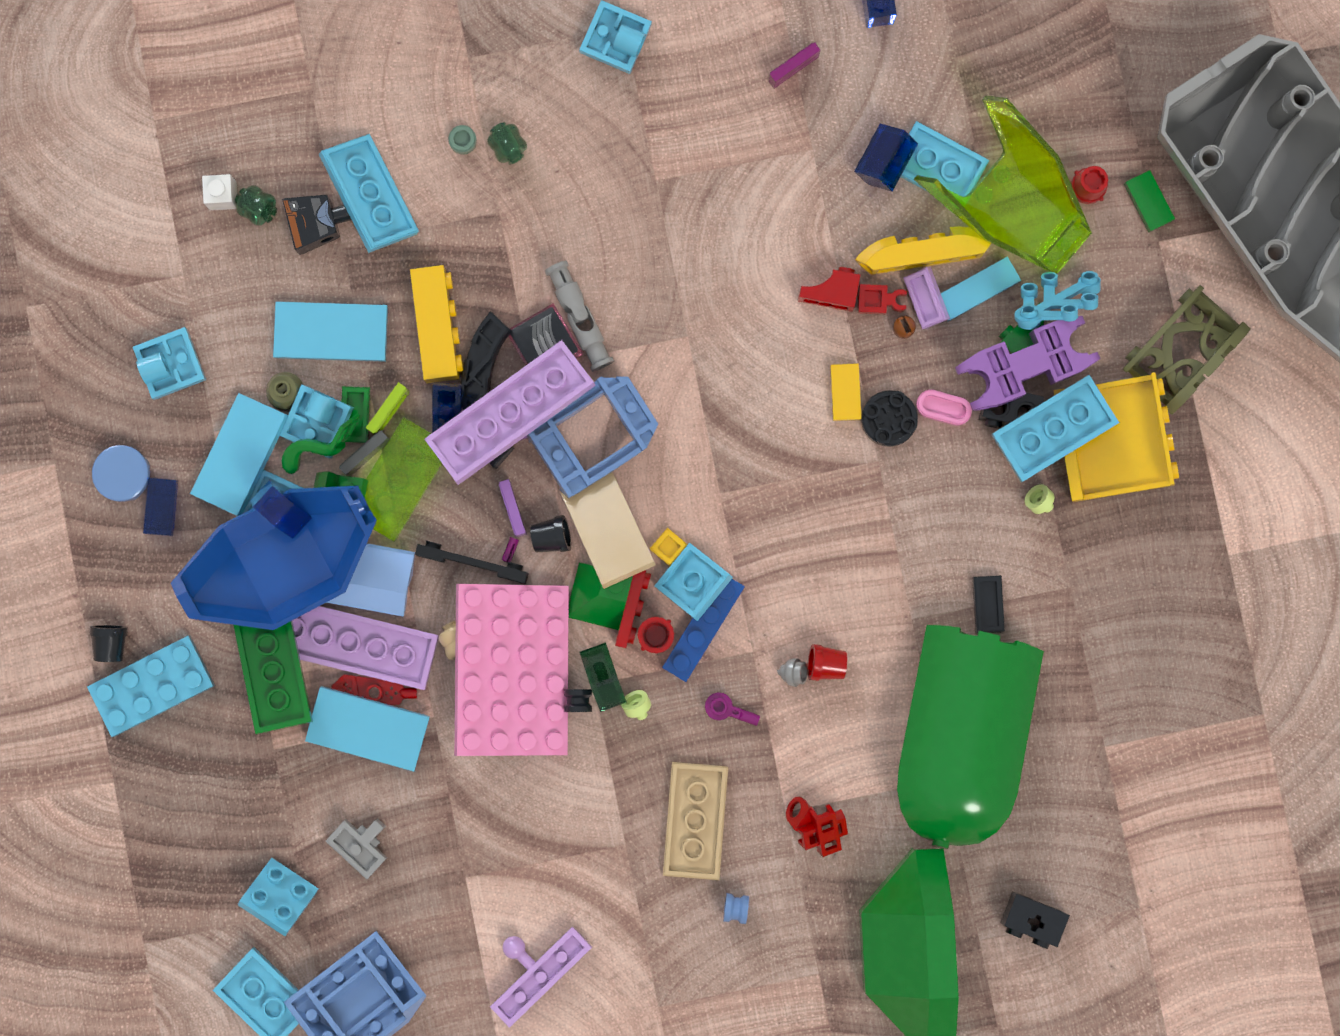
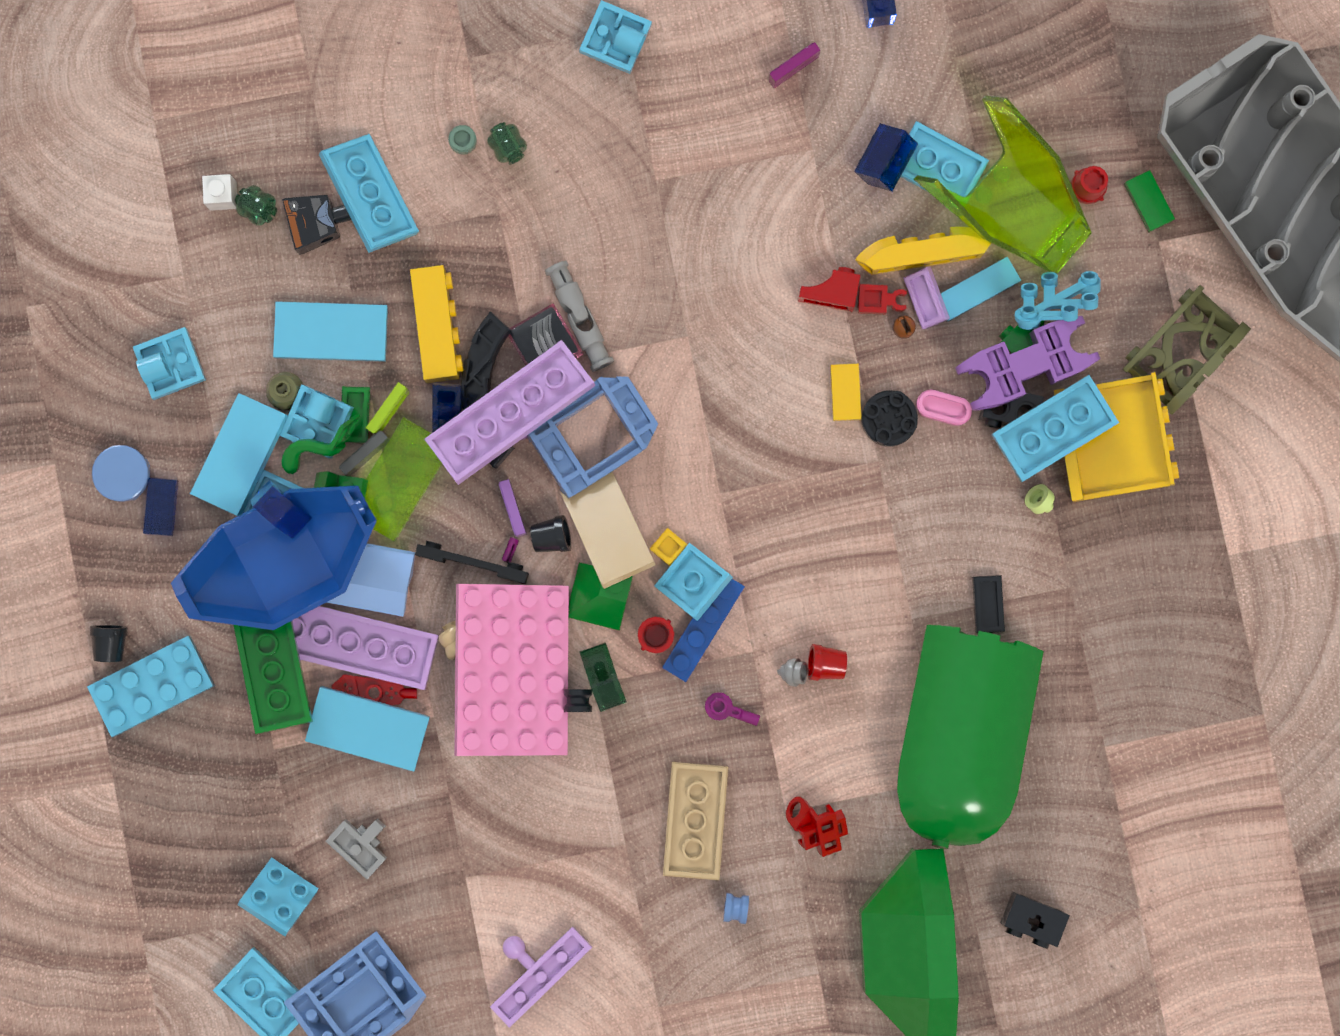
(632, 608): red plate -> none
(637, 704): yellowish green tile -> none

